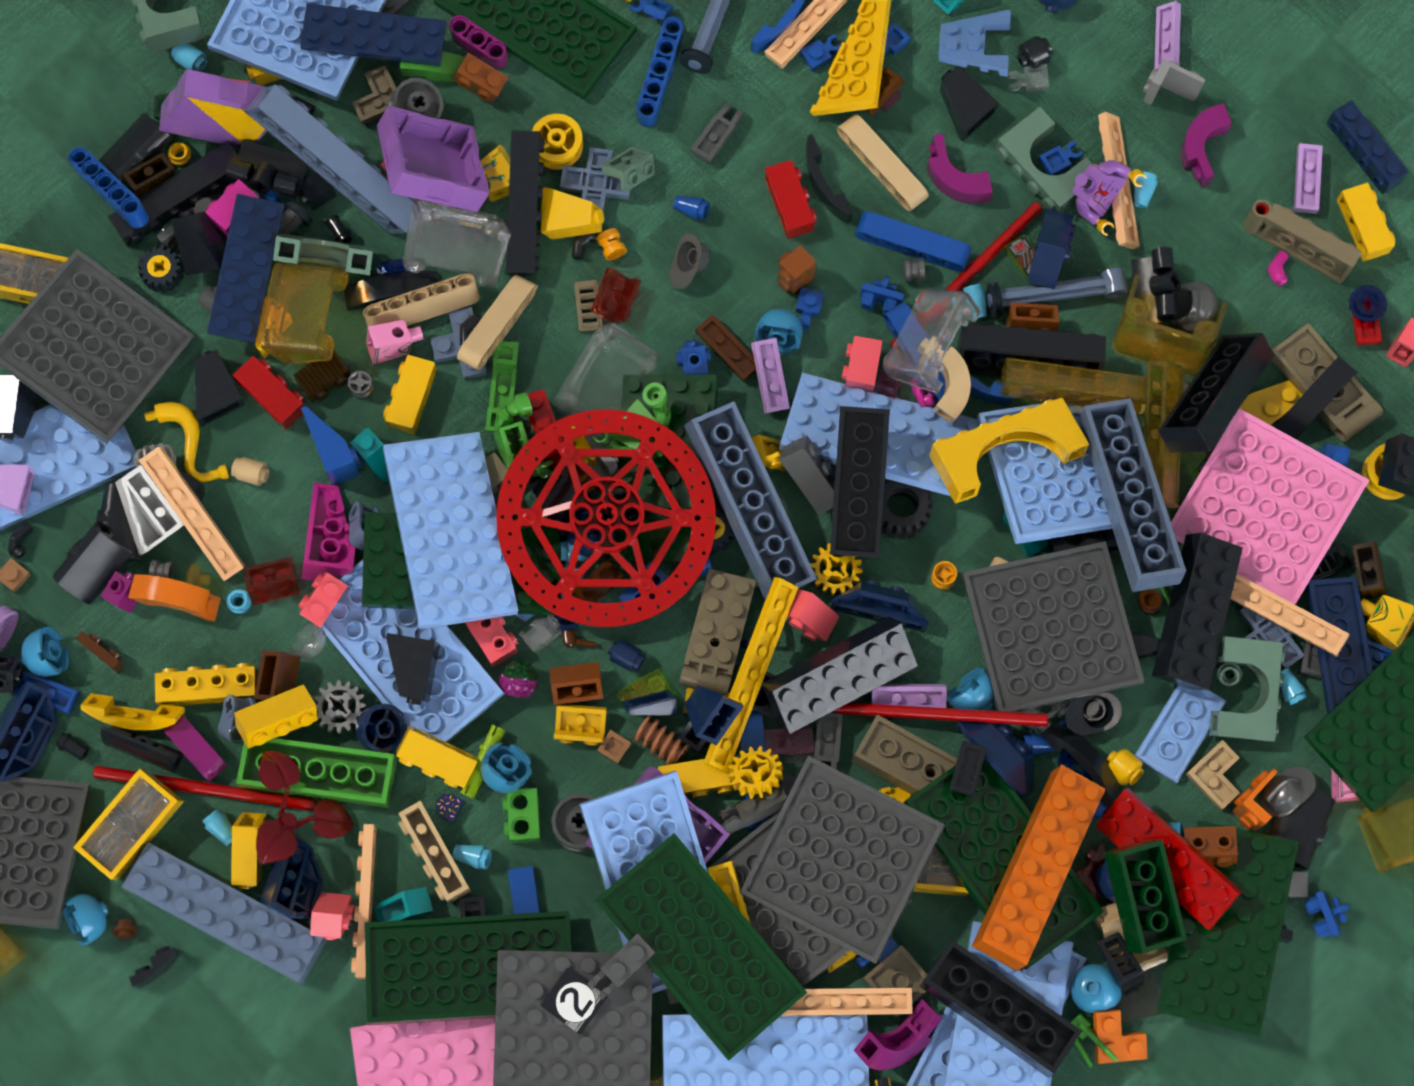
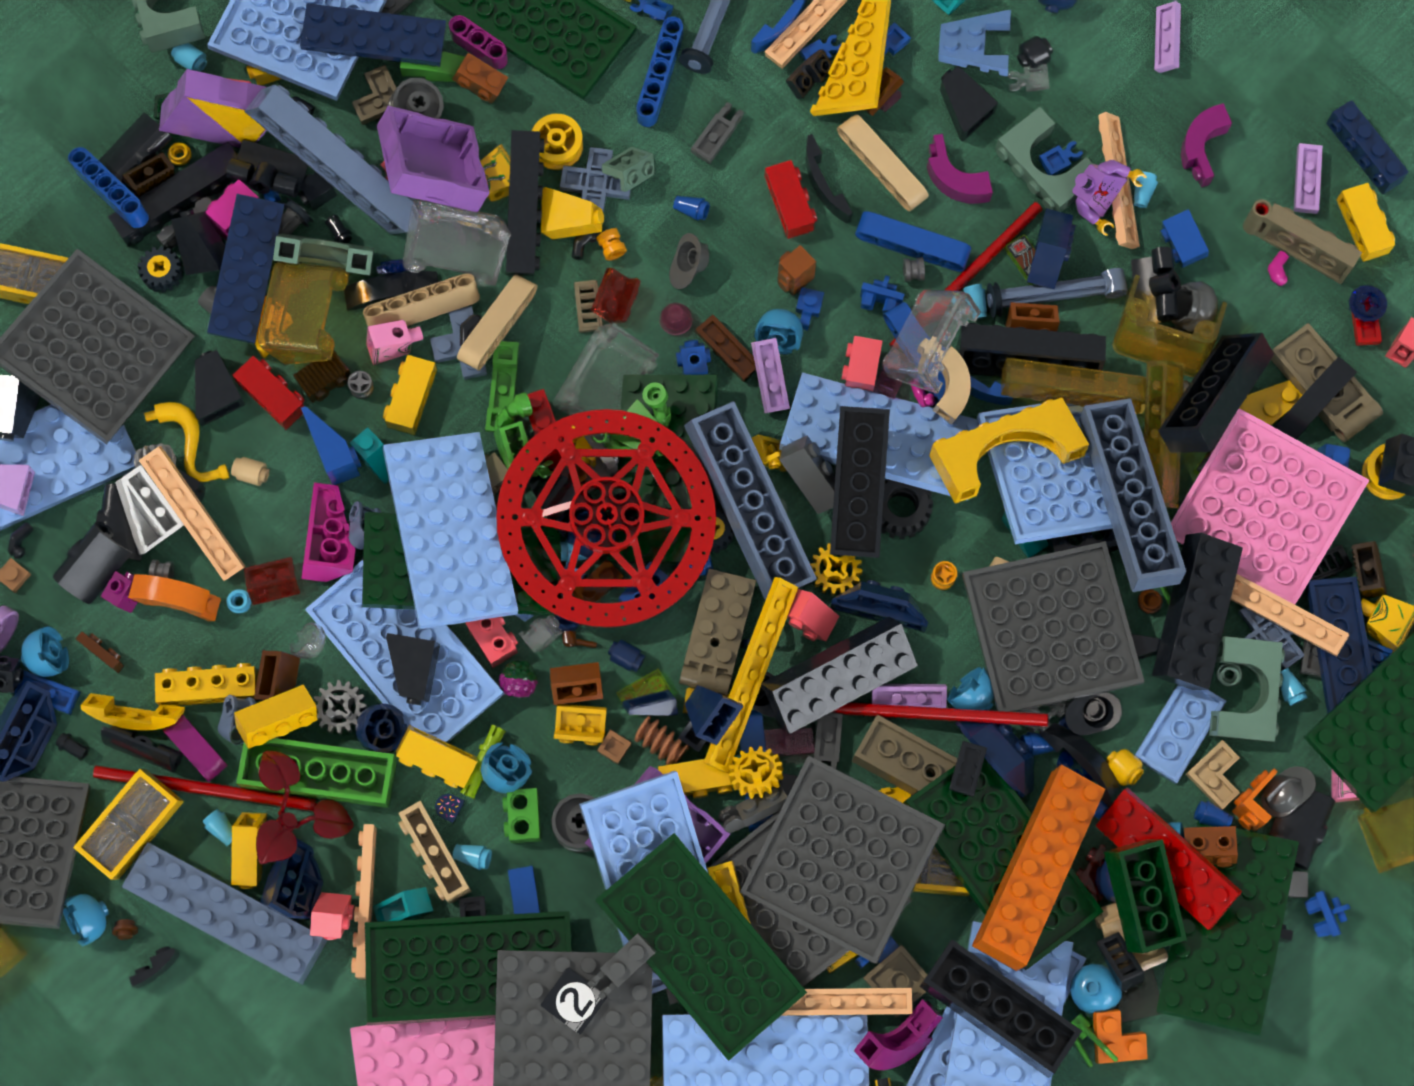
(195, 578): clear yellow tile -> none
(322, 599): coral brick -> none
(675, 319): none -> clear pink brick
(808, 73): none -> black slope
(1174, 79): light grey bracket -> none
(1184, 239): none -> blue brick
(1212, 815): none -> blue cone

